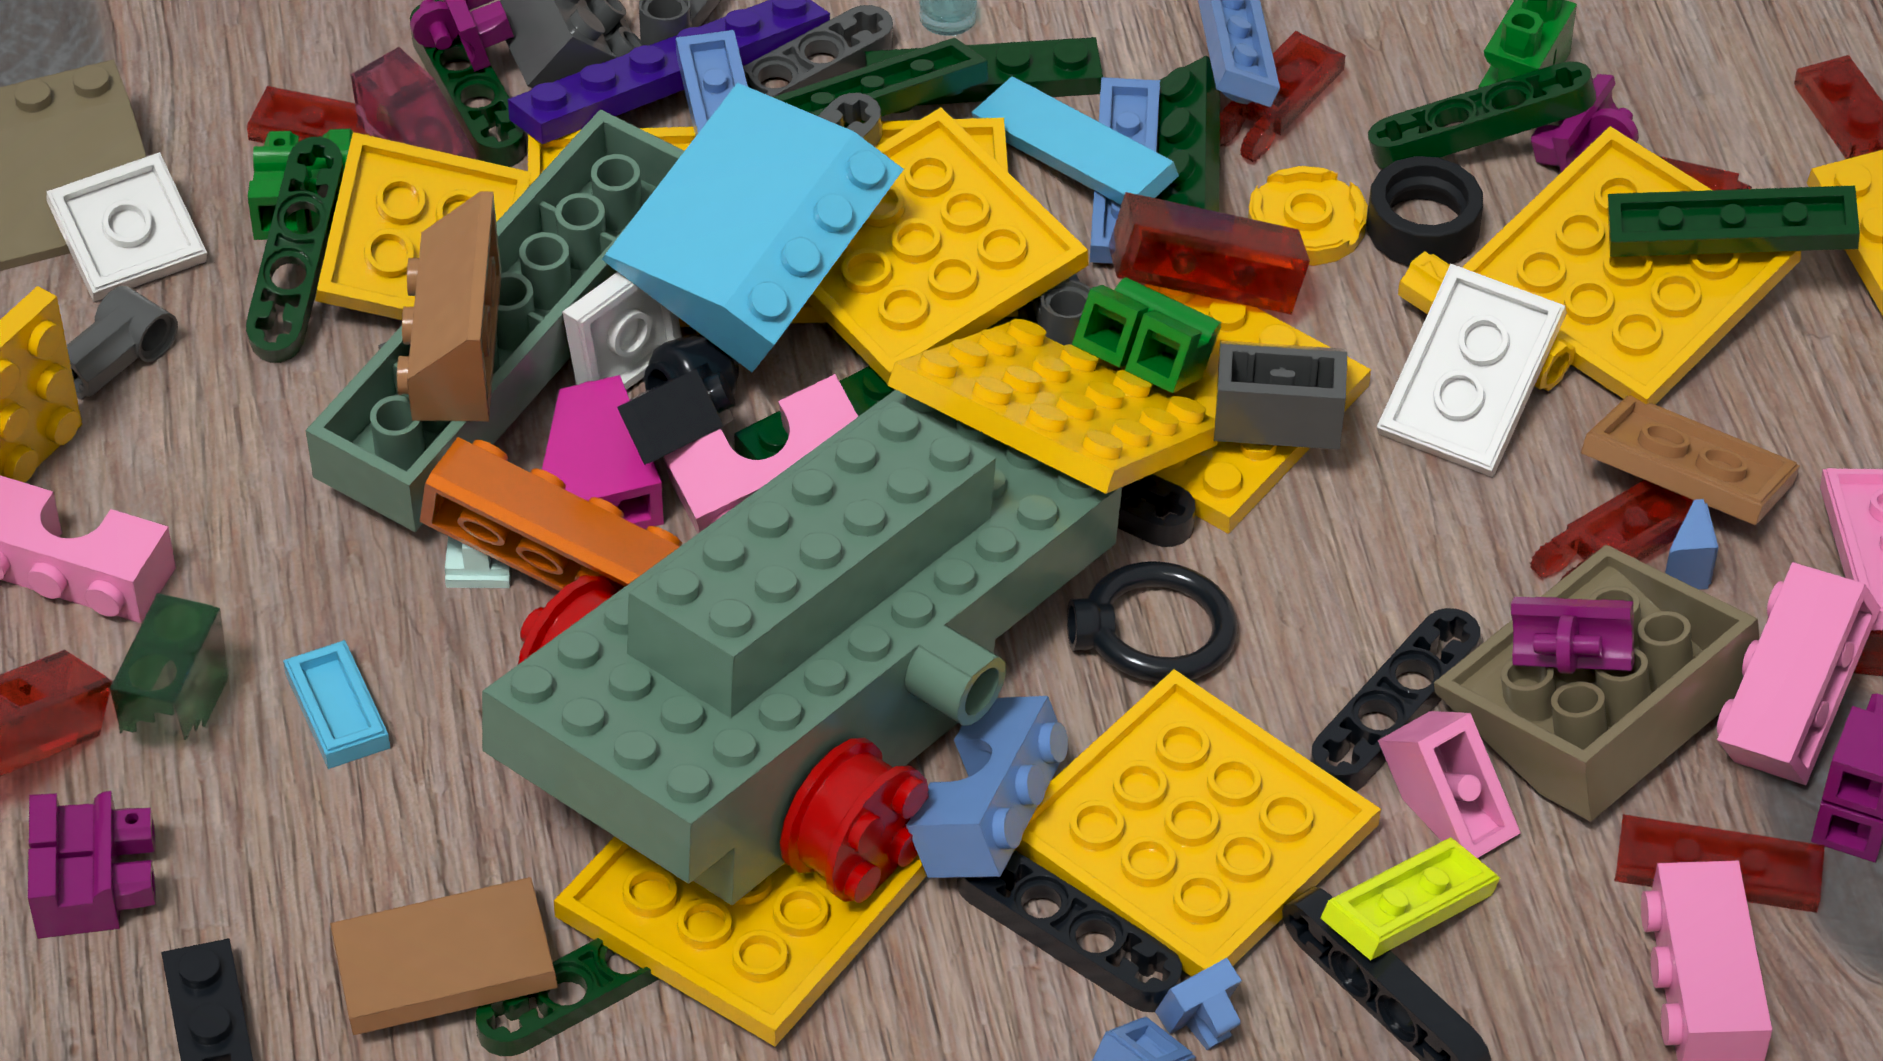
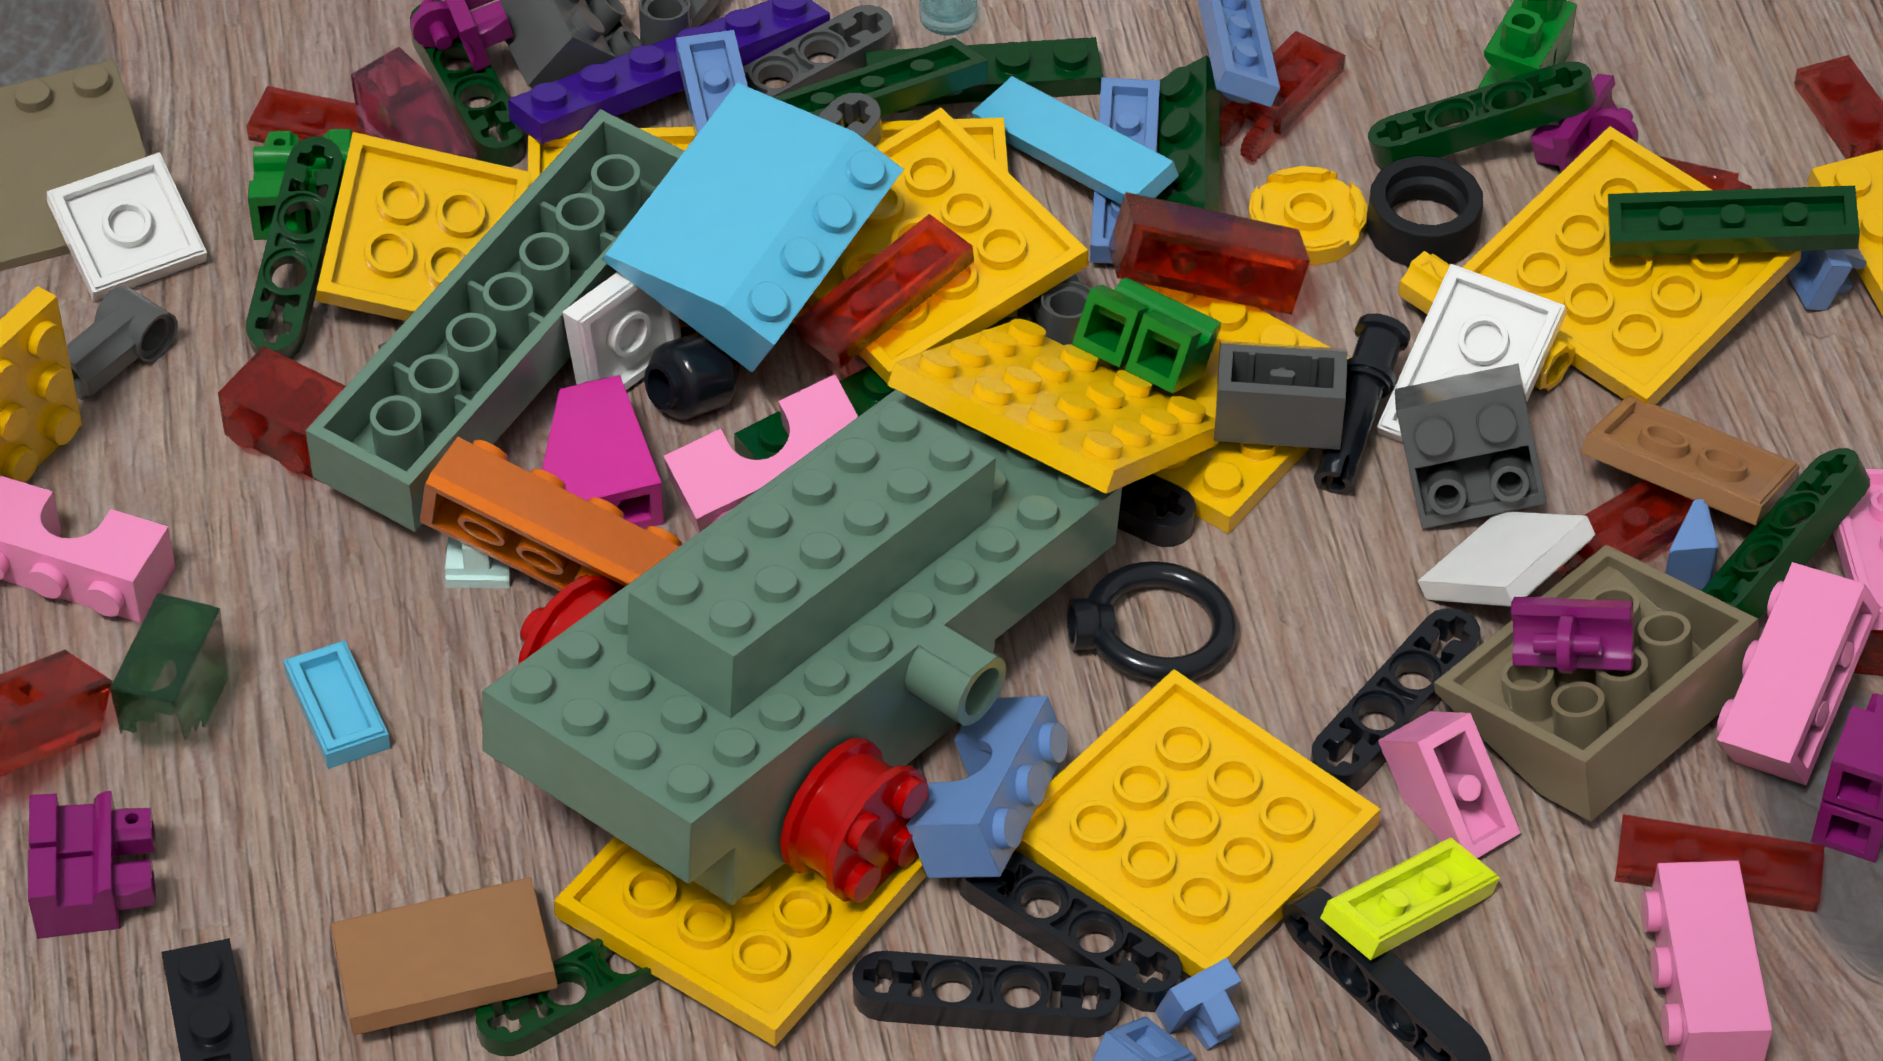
(273, 405): none -> clear red brick
(453, 316): medium nougat slope -> none
(678, 412): black slope -> none
(884, 290): none -> clear red plate
(987, 983): none -> black beam
(1367, 382): none -> black pin
(1470, 446): none -> dark grey slope
(1506, 558): none -> white tile
(1824, 275): none -> medium blue tile
(1825, 495): none -> dark green beam

